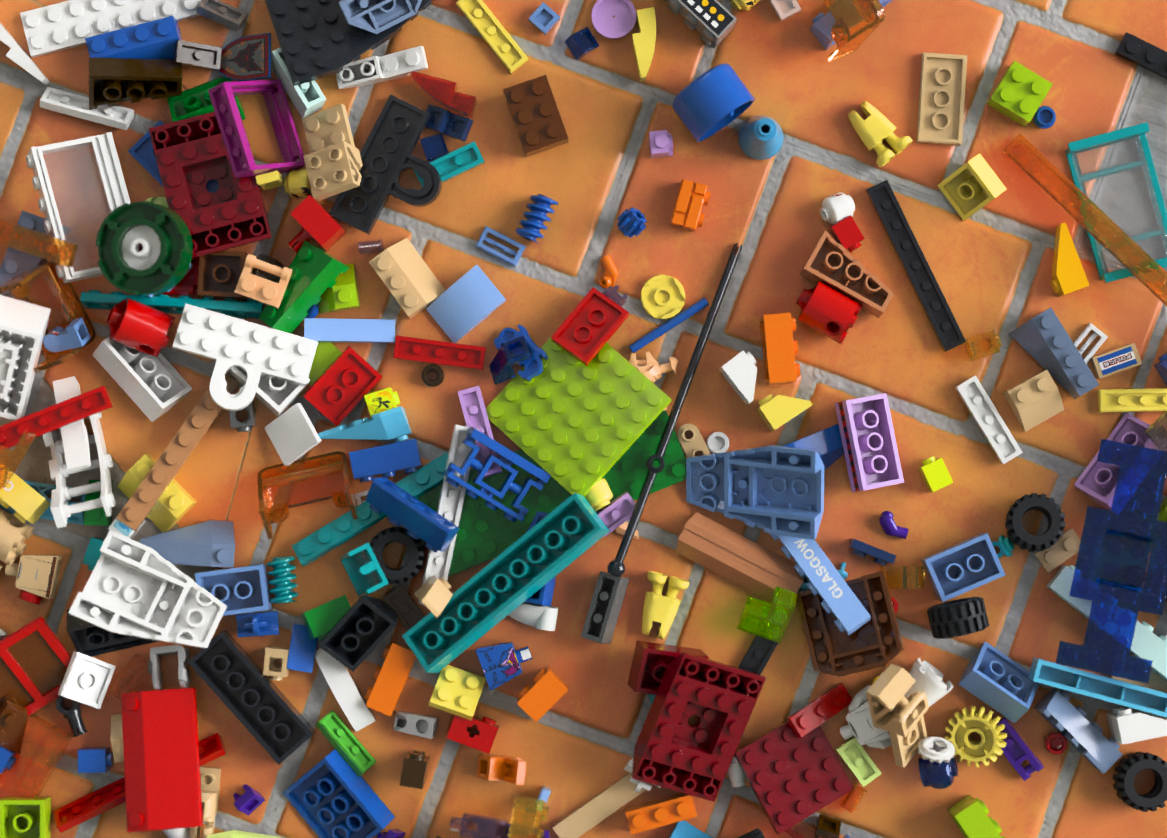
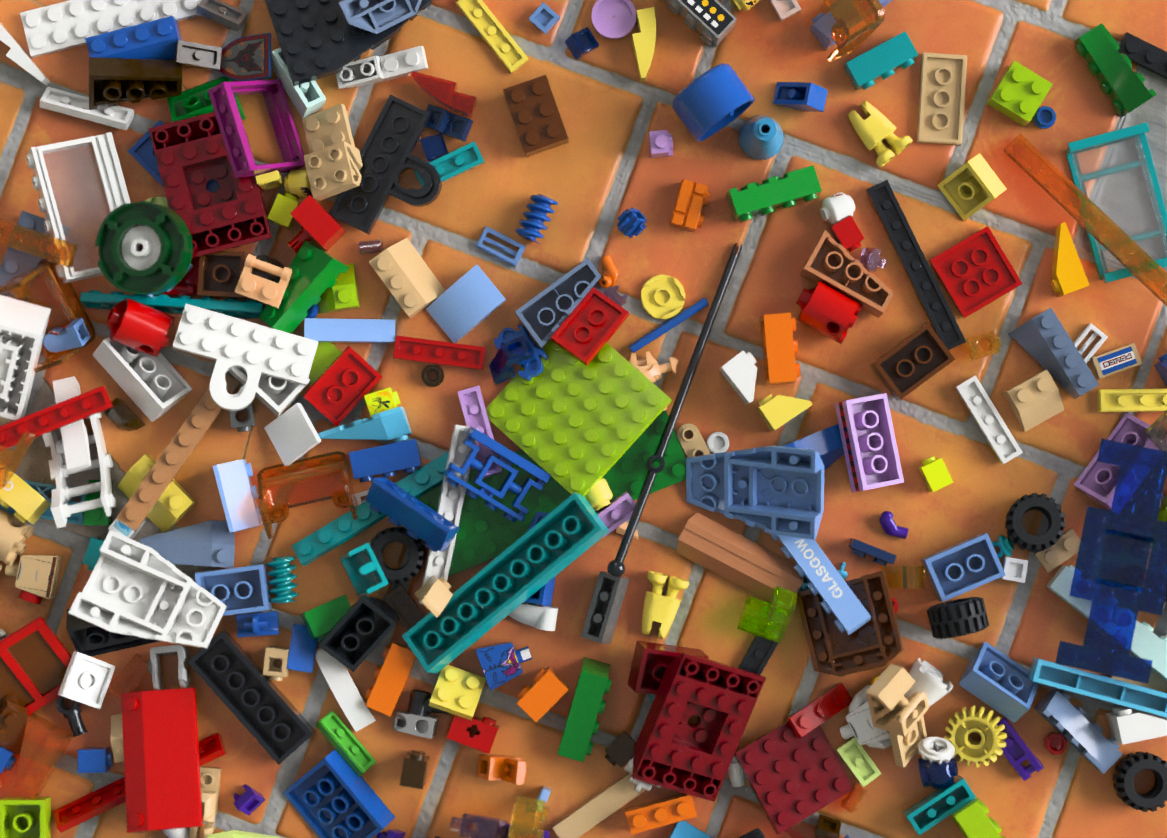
(123, 416): none -> dark brown brick
(238, 495): none -> light blue slope
(281, 210): none -> neon yellow brick
(419, 704): none -> black pin
(554, 304): none -> sand blue wedge
(584, 710): none -> green wedge
(620, 749): none -> dark brown brick
(773, 194): none -> green wedge
(800, 96): none -> blue slope
(871, 259): none -> tile
(881, 61): none -> teal brick
(912, 362): none -> reddish brown brick
(939, 805): none -> teal brick
(975, 272): none -> red plate
(1015, 569): none -> white plate
(1113, 70): none -> green wedge

